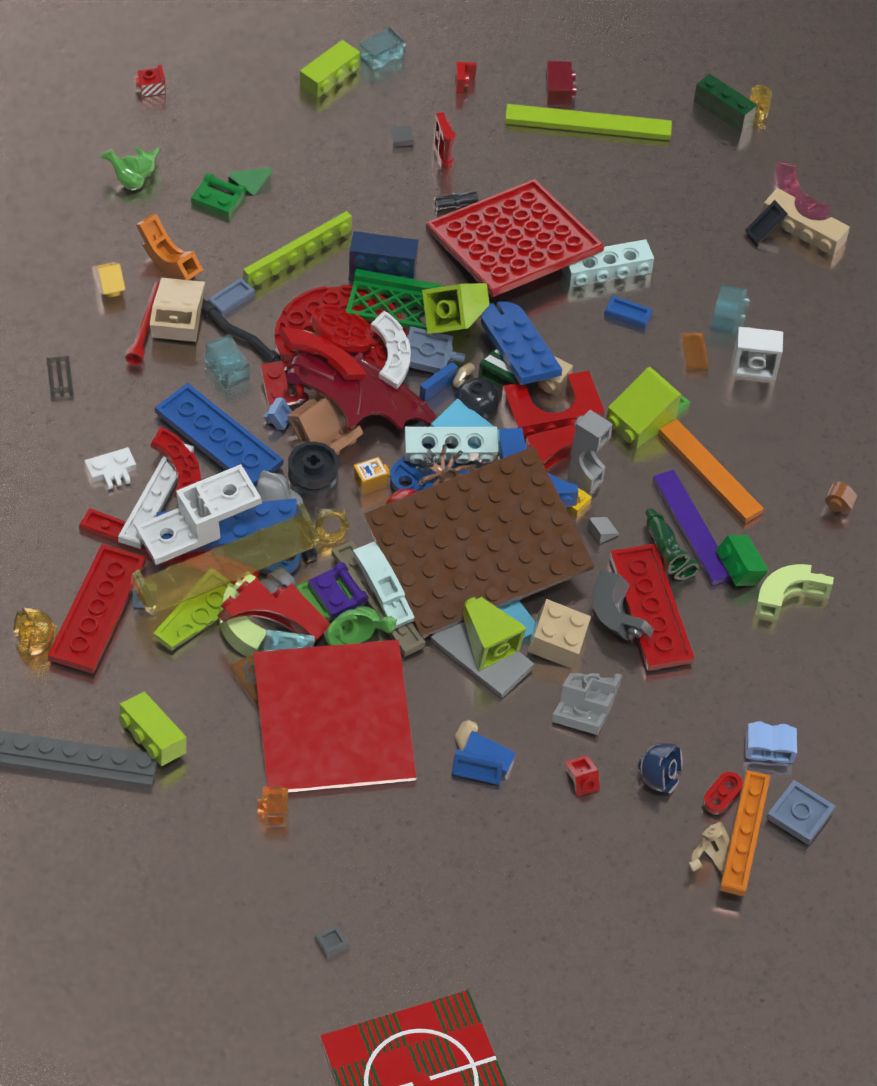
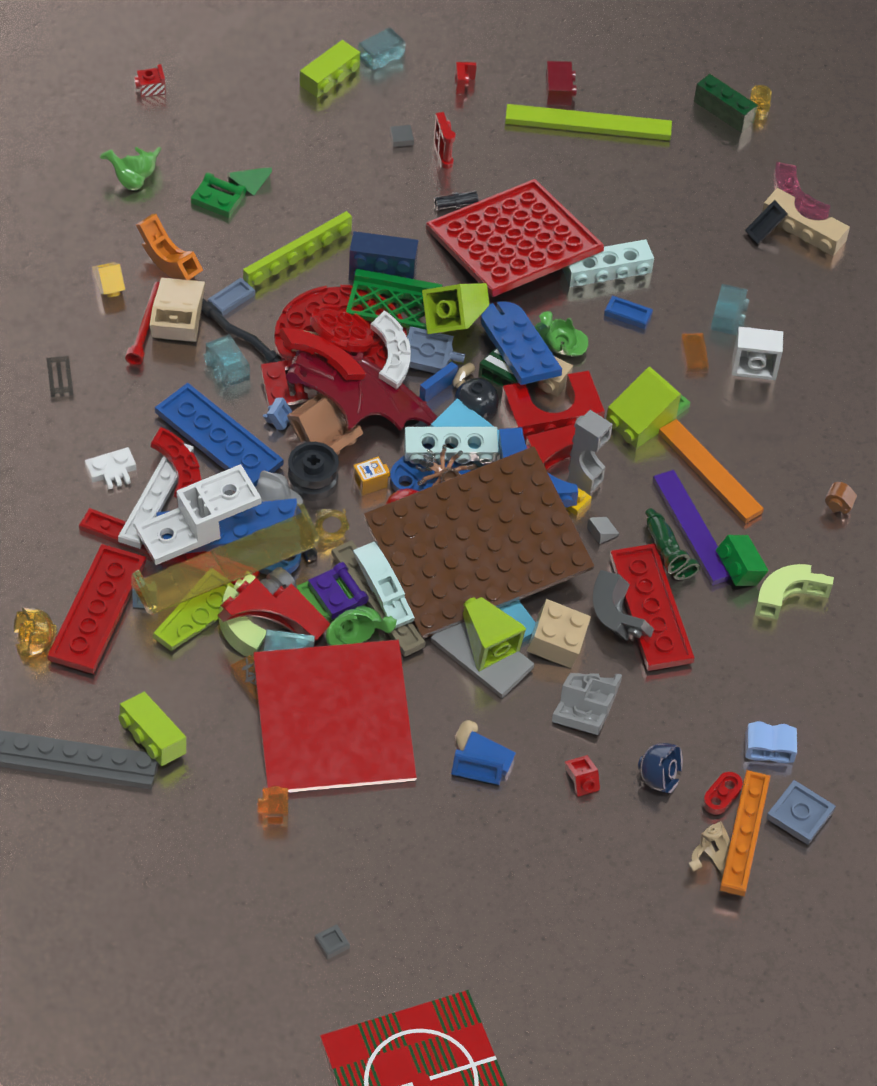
(561, 335): none -> bright green piece

